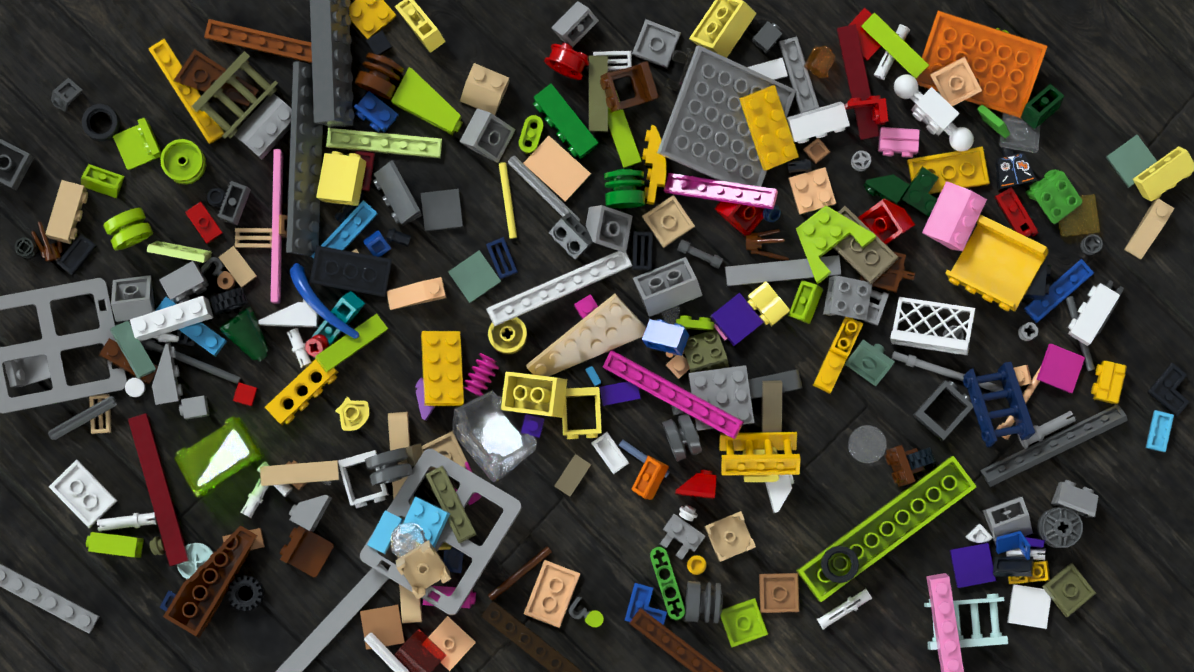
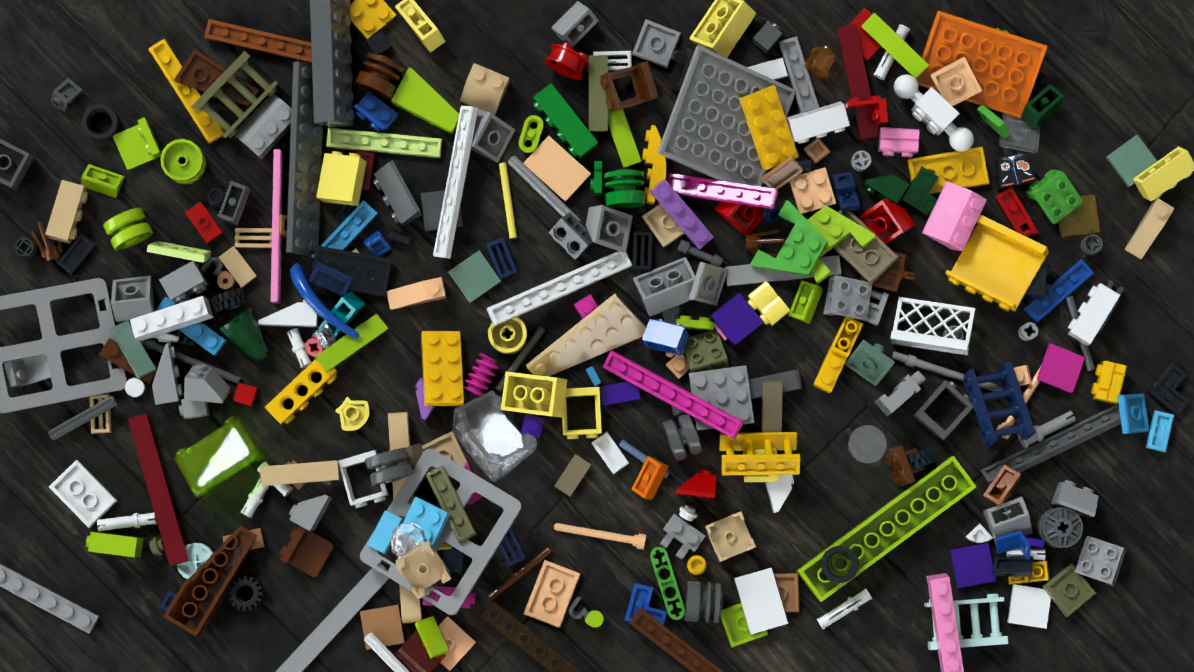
(205, 385): none -> light grey slope
(324, 336): none -> clear tile
(330, 279): none -> dark blue hinge
(432, 637): none -> lime tile
(455, 182): none -> white tile
(516, 559): none -> dark blue tile
(521, 357): none -> dark grey bar
(596, 183): none -> green plate
(636, 540): none -> light nougat piece
(681, 214): none -> medium lavender plate
(708, 283): none -> light grey tile
(761, 601): none -> white tile
(782, 173): none -> medium nougat tile
(800, 249): none -> bright green wing
(846, 192): none -> dark blue slope
(901, 392): none -> light grey hips
(1002, 485): none -> dark orange slope
(1100, 560): none -> light grey bracket
(1133, 413): none -> dark azure tile

